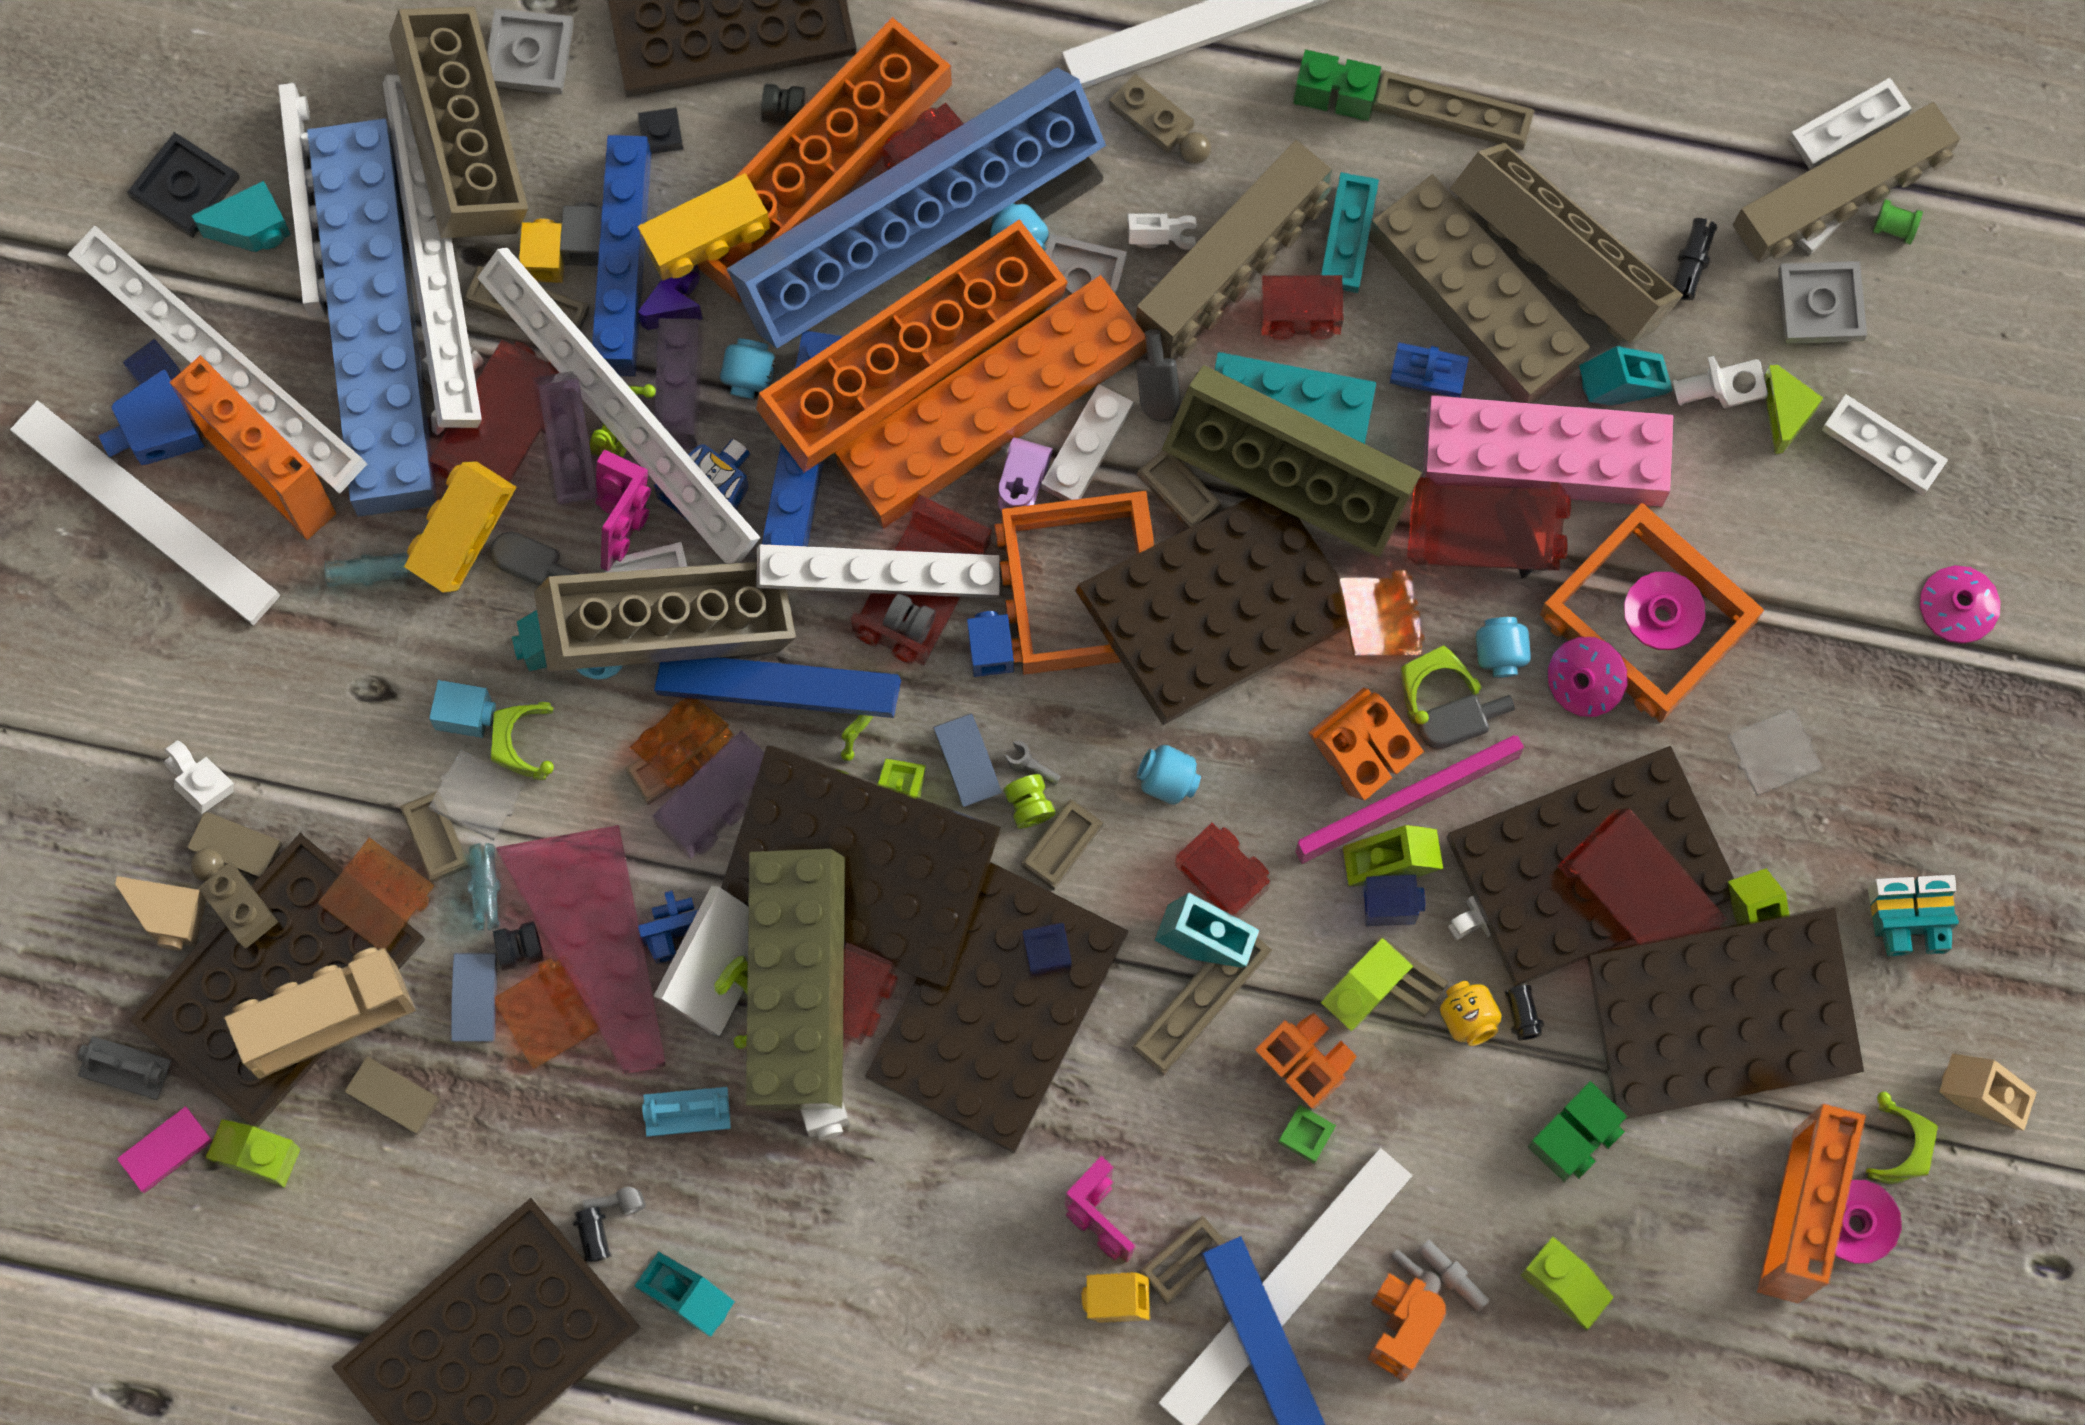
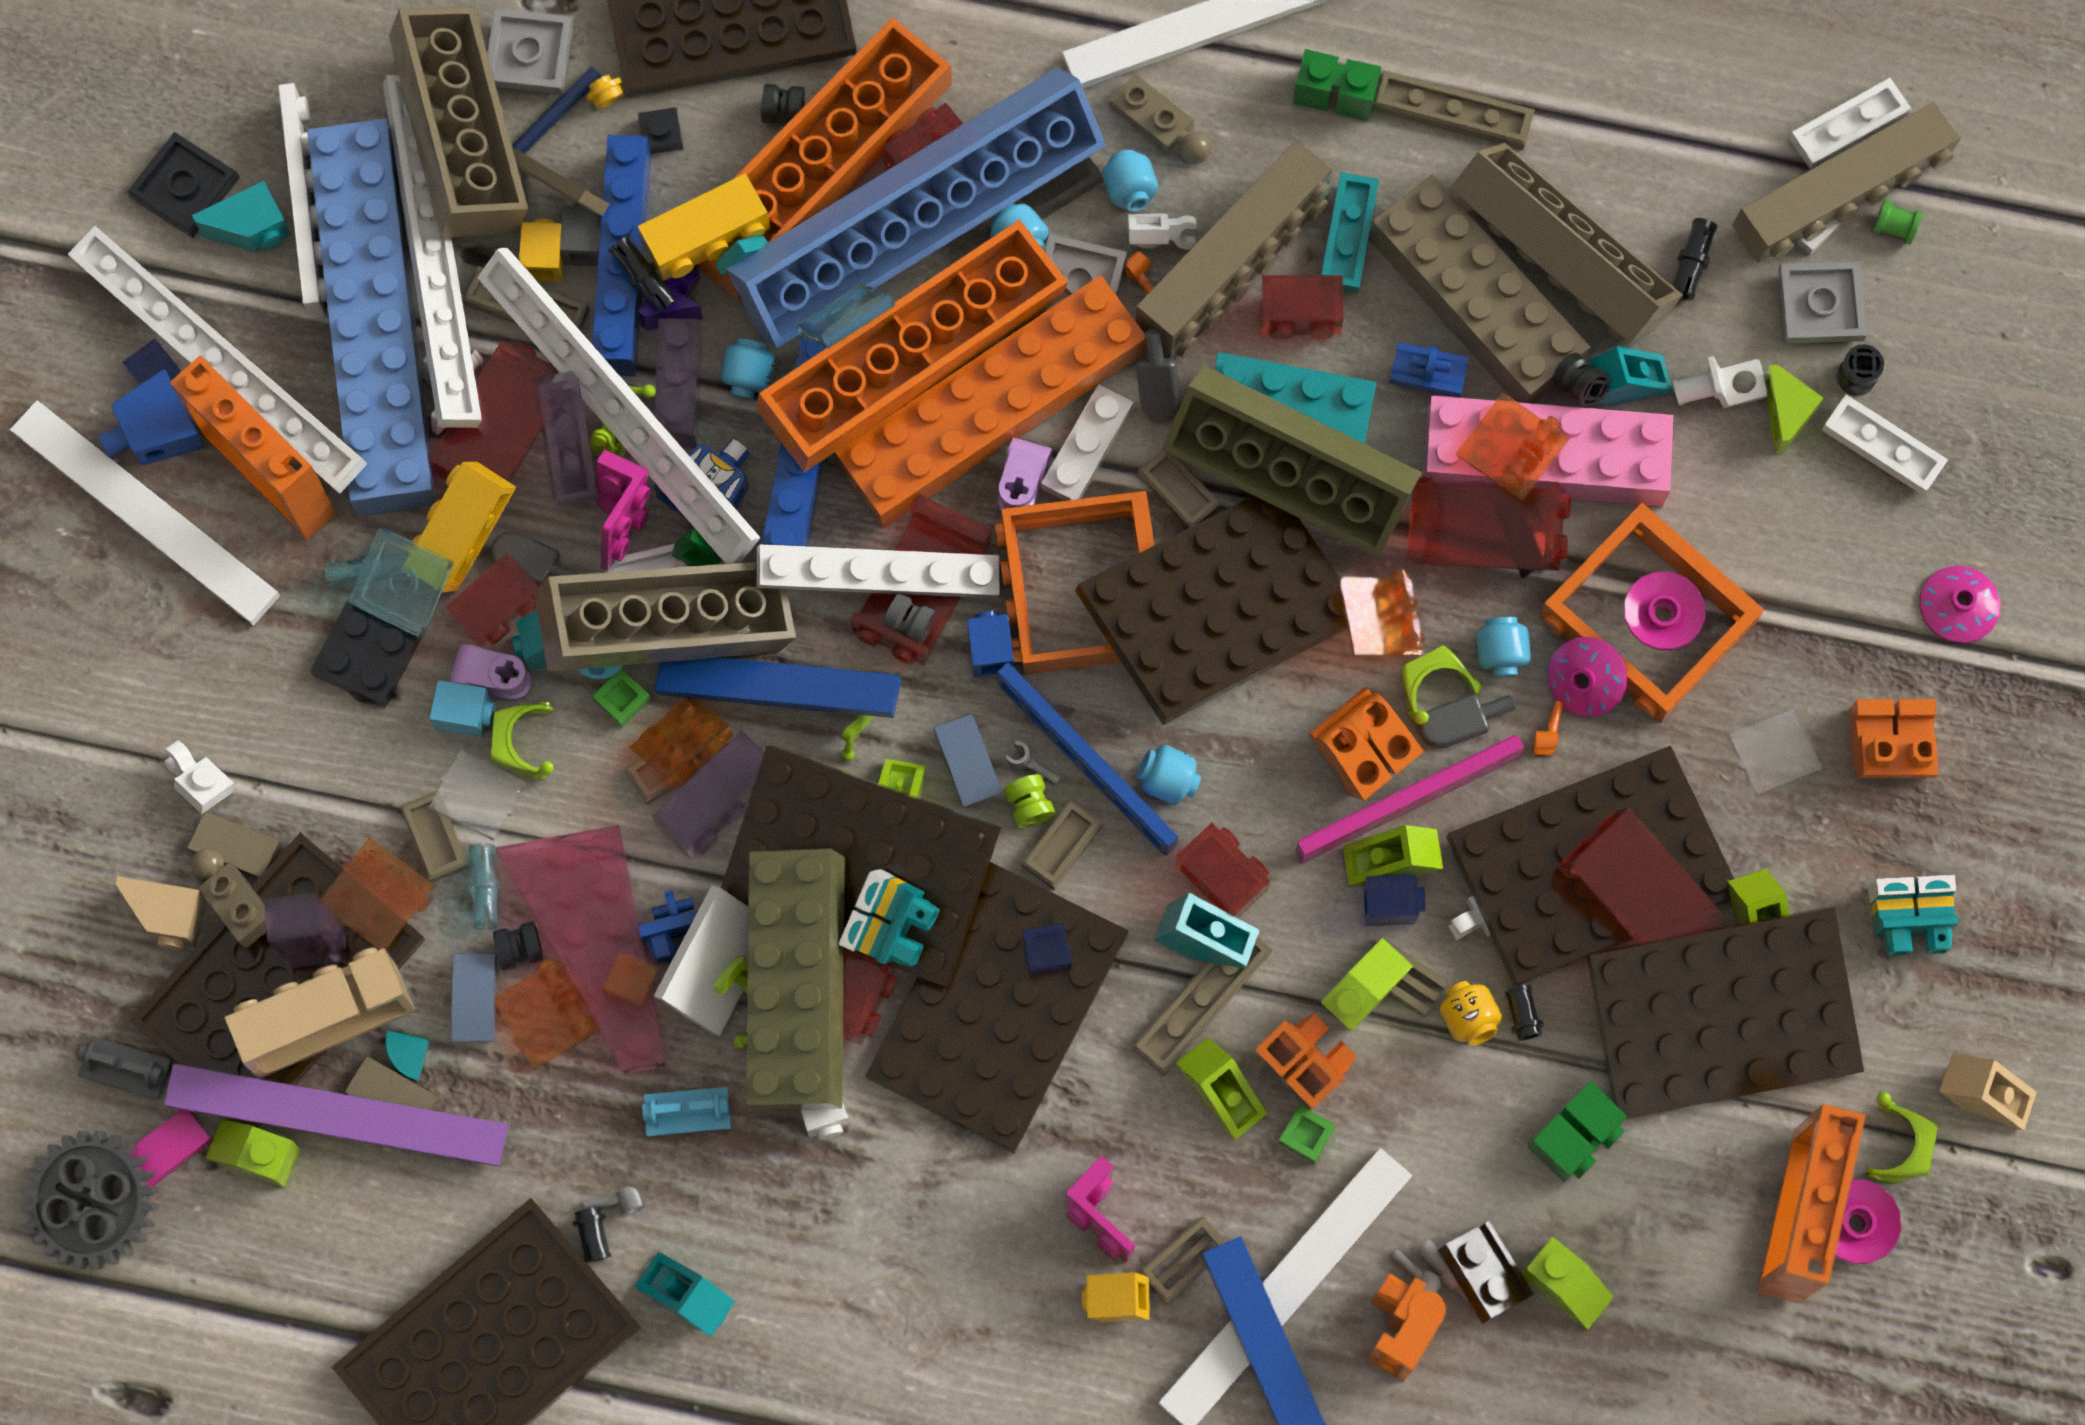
(103, 1163): none -> dark grey gear
(303, 930): none -> brick
(336, 1115): none -> medium lavender tile
(365, 655): none -> black plate
(400, 582): none -> clear light blue tile
(407, 1053): none -> teal tile
(488, 669): none -> lavender piece
(495, 601): none -> clear red brick
(556, 111): none -> dark blue bar
(560, 183): none -> dark tan tile
(605, 91): none -> yellow plate
(621, 698): none -> bright green tile
(630, 980): none -> clear orange tile
(642, 274): none -> black pin
(695, 550): none -> green plate
(738, 251): none -> teal tile
(844, 315): none -> clear light blue tile
(883, 919): none -> teal hips
(1087, 760): none -> blue tile
(1129, 180): none -> medium azure head
(1135, 269): none -> orange hand
(1221, 1087): none -> lime slope
(1485, 1272): none -> plate
(1513, 446): none -> clear orange hinge
(1545, 741): none -> orange hand
(1579, 378): none -> pearl dark grey wheel
(1855, 377): none -> black wheel
(1894, 738): none -> orange hips

